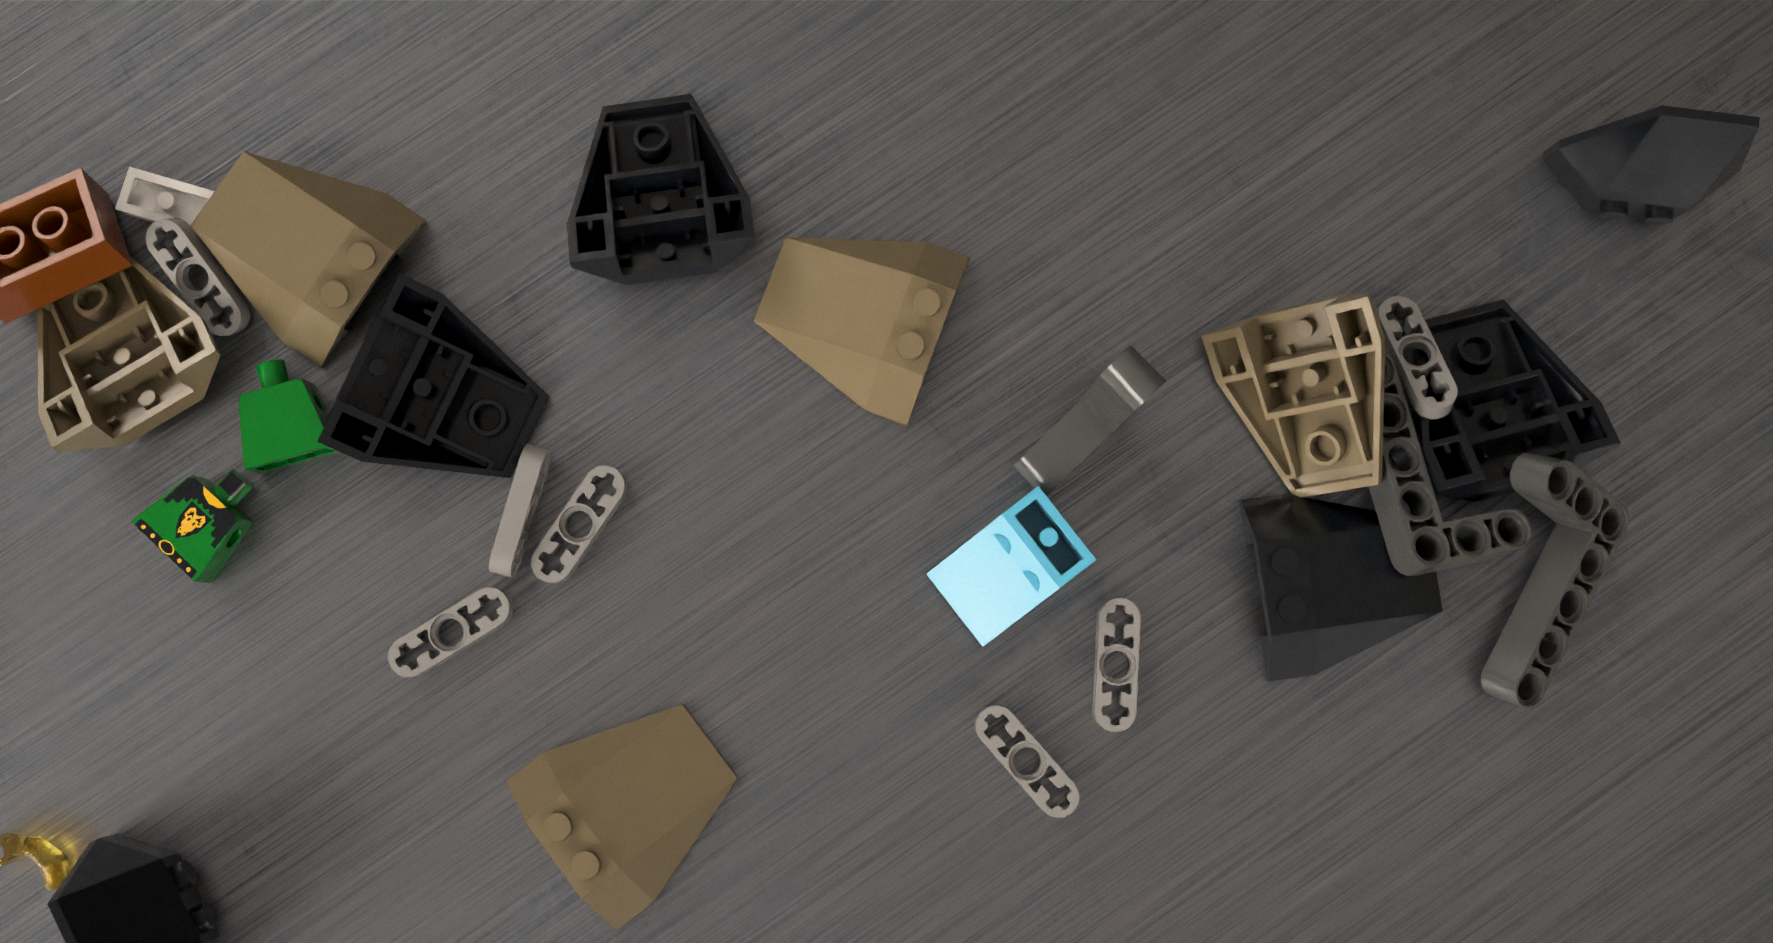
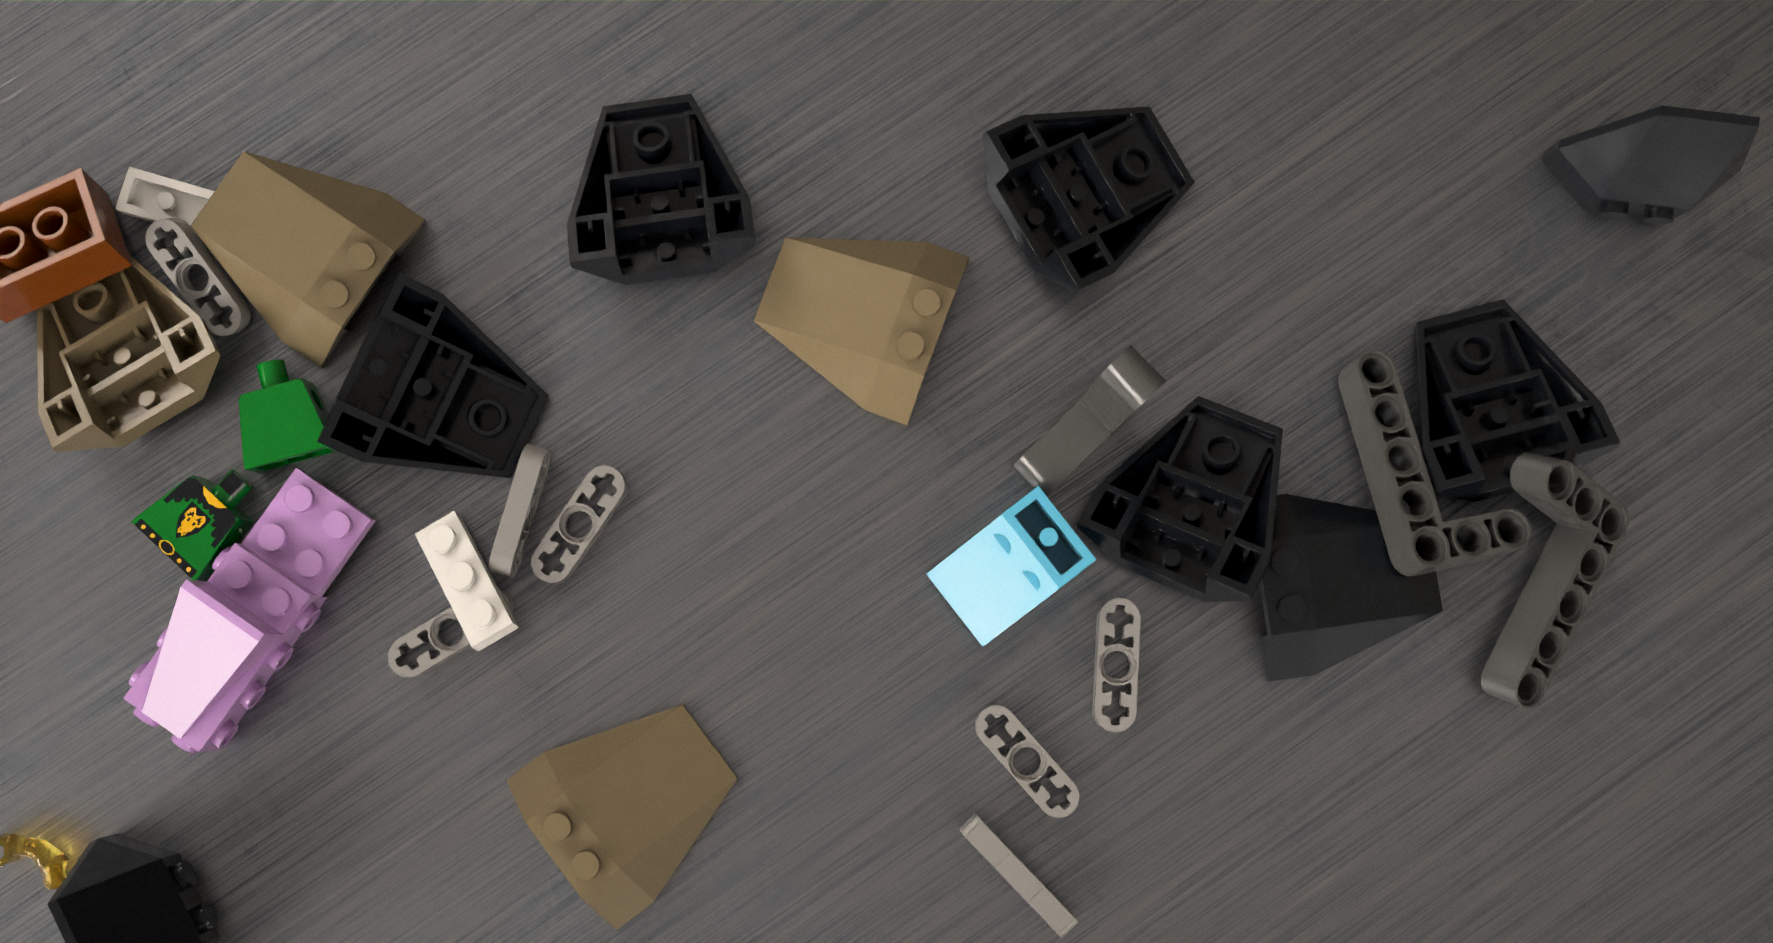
(247, 616): none -> lavender wedge
(466, 581): none -> white plate
(1018, 875): none -> light grey piece
(1083, 187): none -> black wedge
(1194, 504): none -> black wedge
(1309, 389): dark tan wedge -> none
(1413, 376): light grey beam -> none

